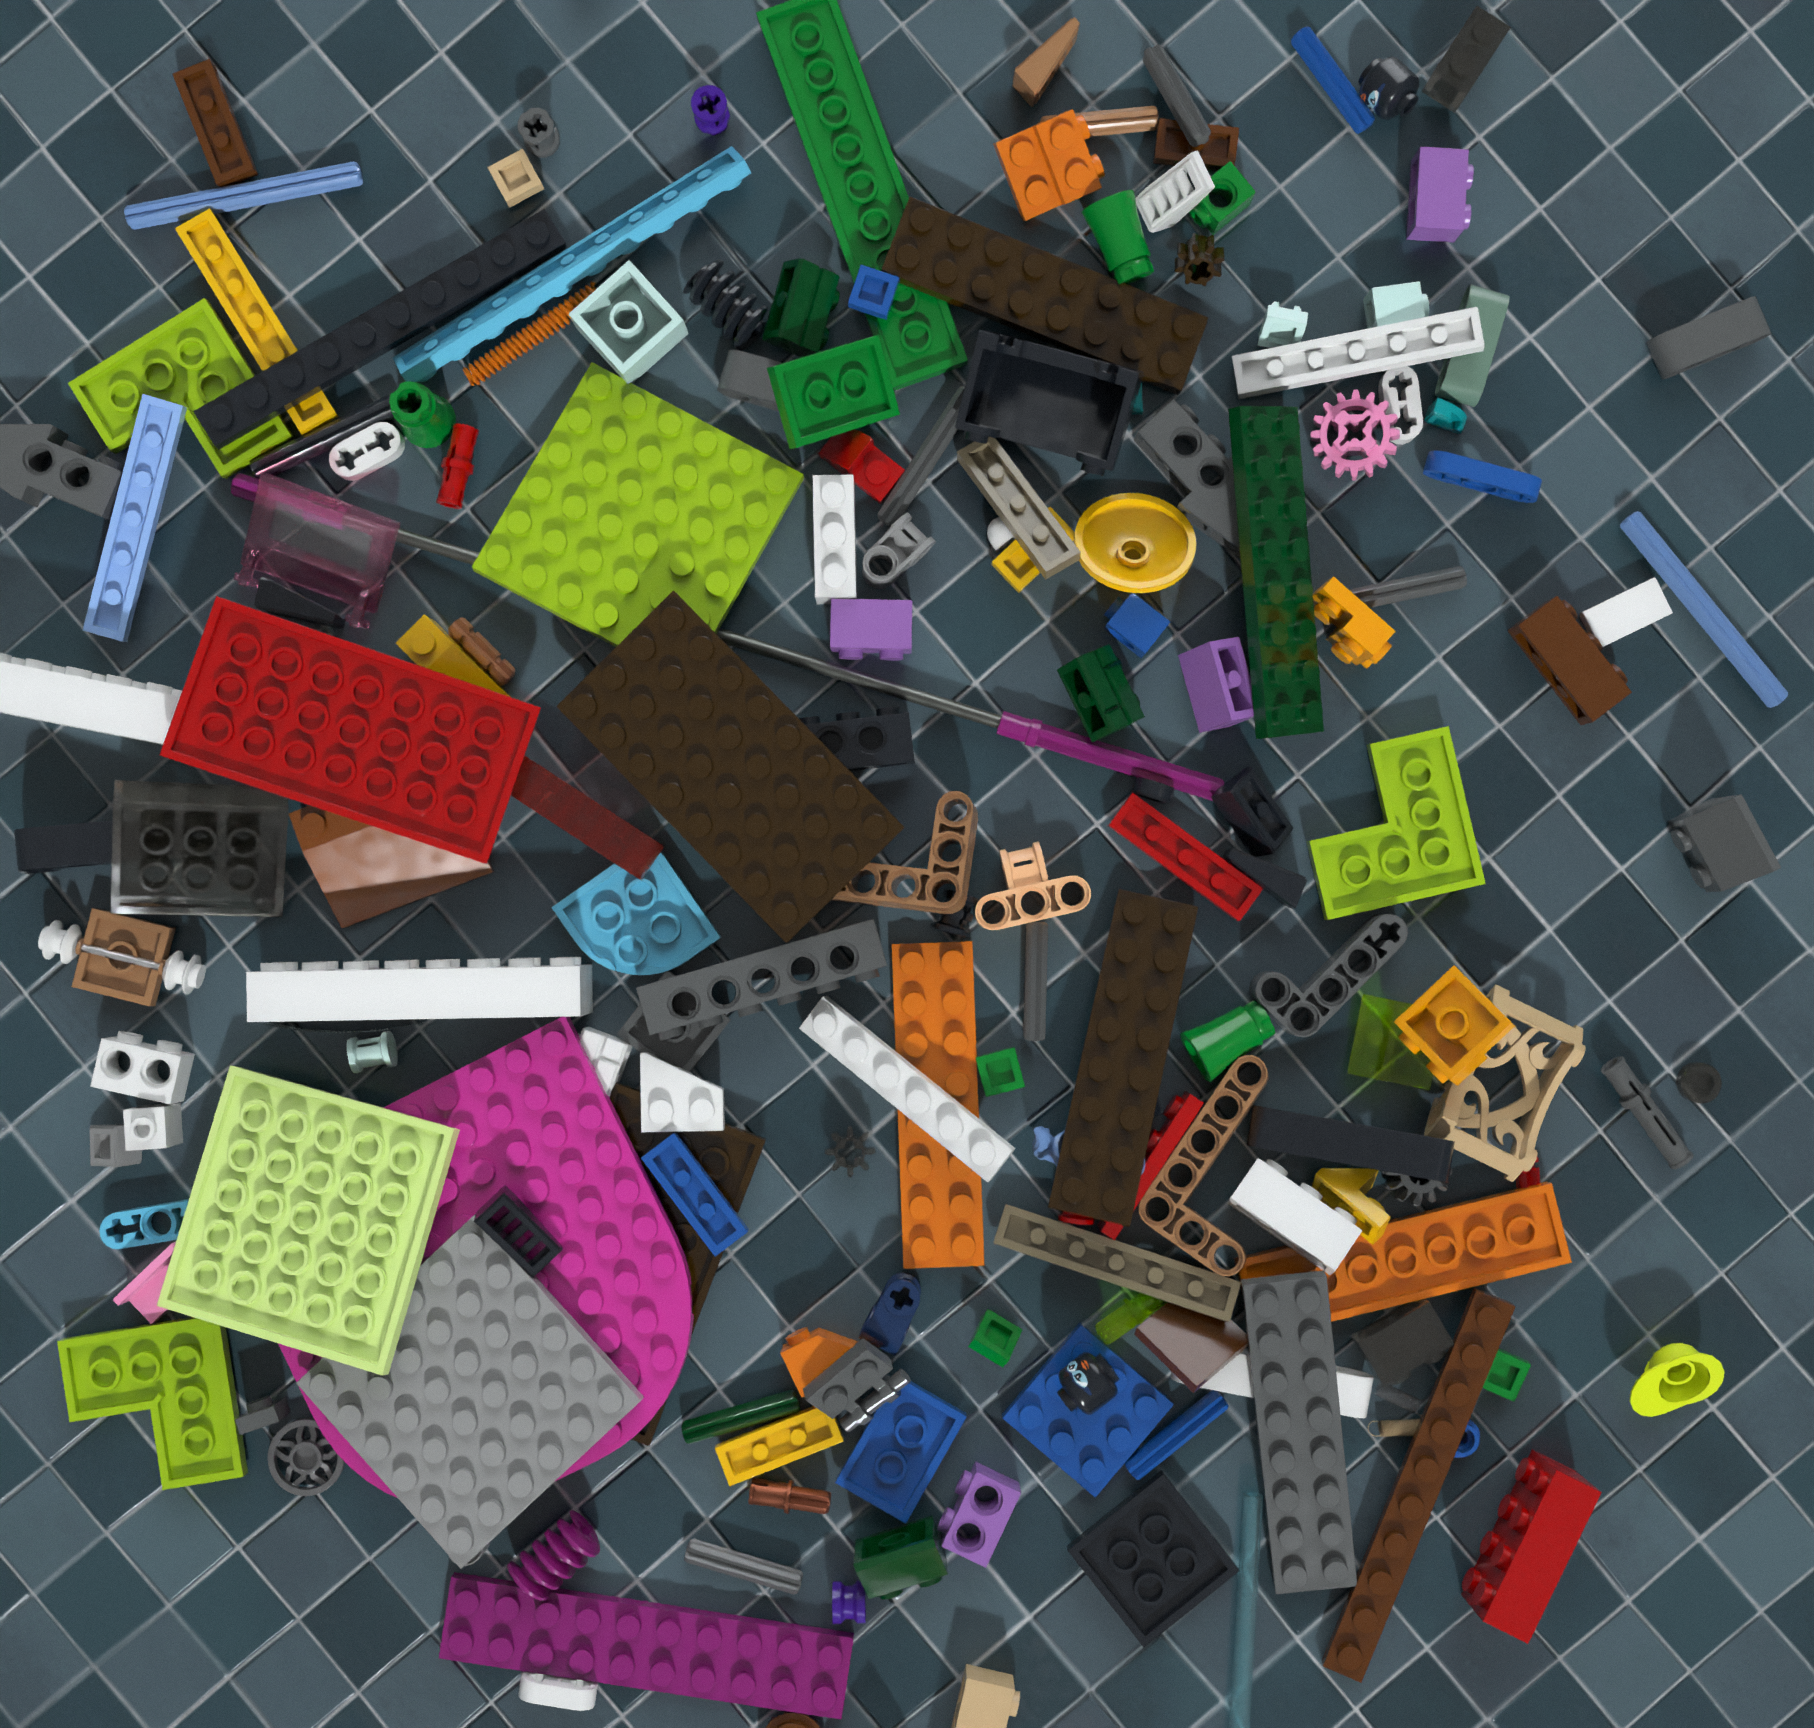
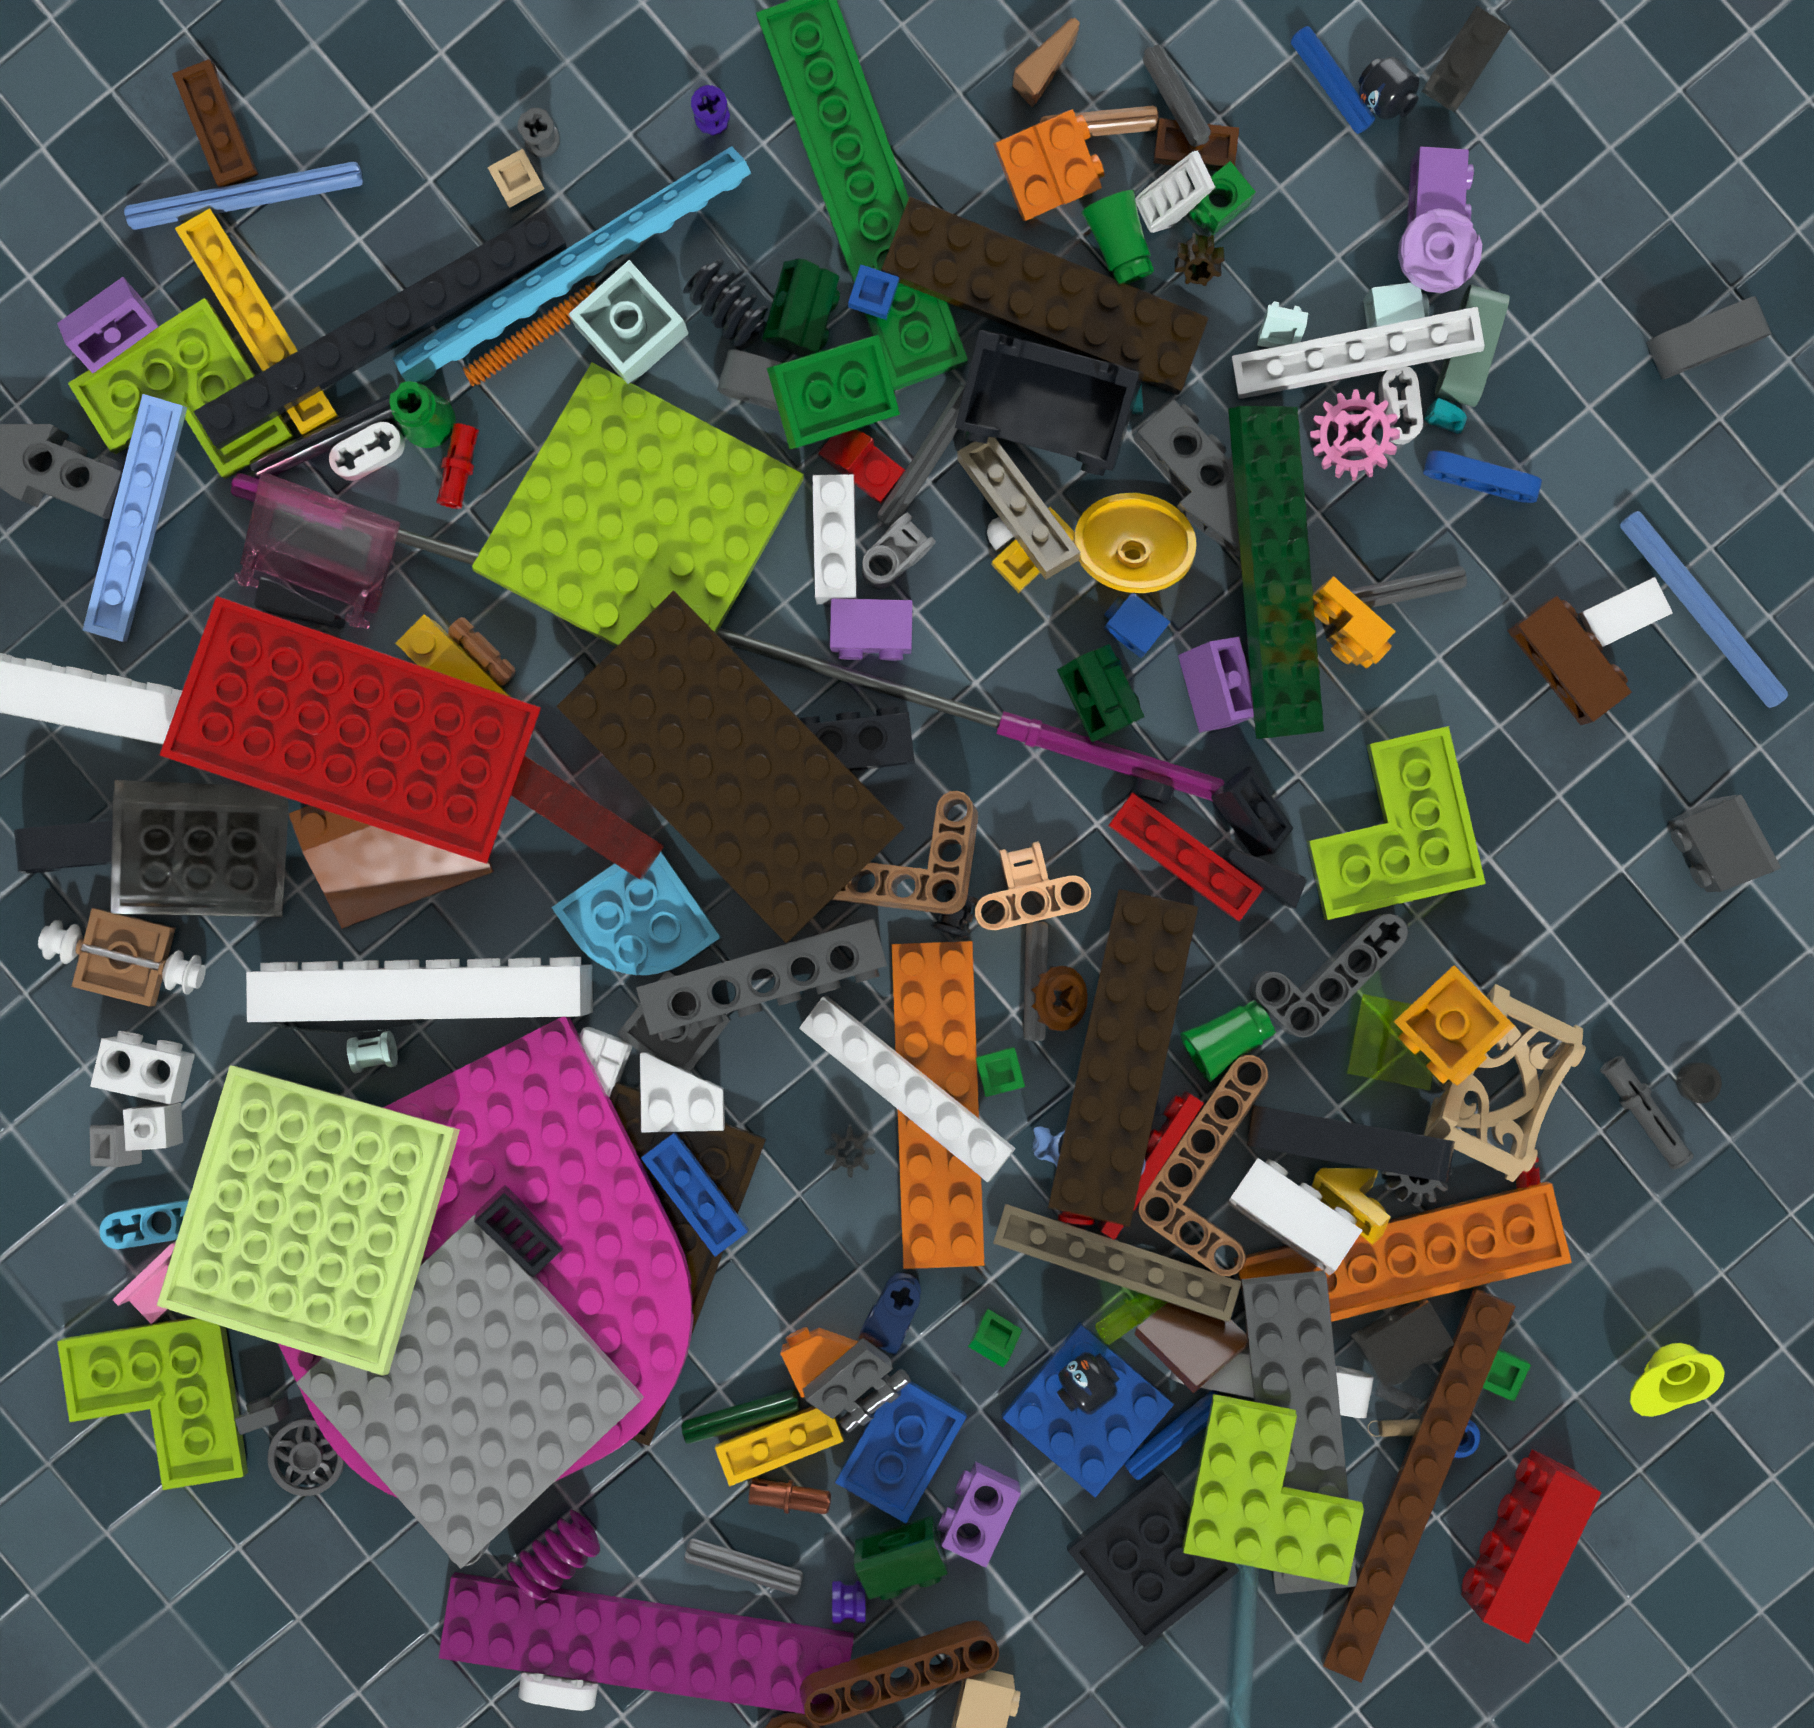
(107, 325): none -> medium lavender brick
(878, 1666): none -> reddish brown beam
(1073, 998): none -> reddish brown gear
(1247, 1515): none -> lime plate
(1439, 250): none -> lavender tile

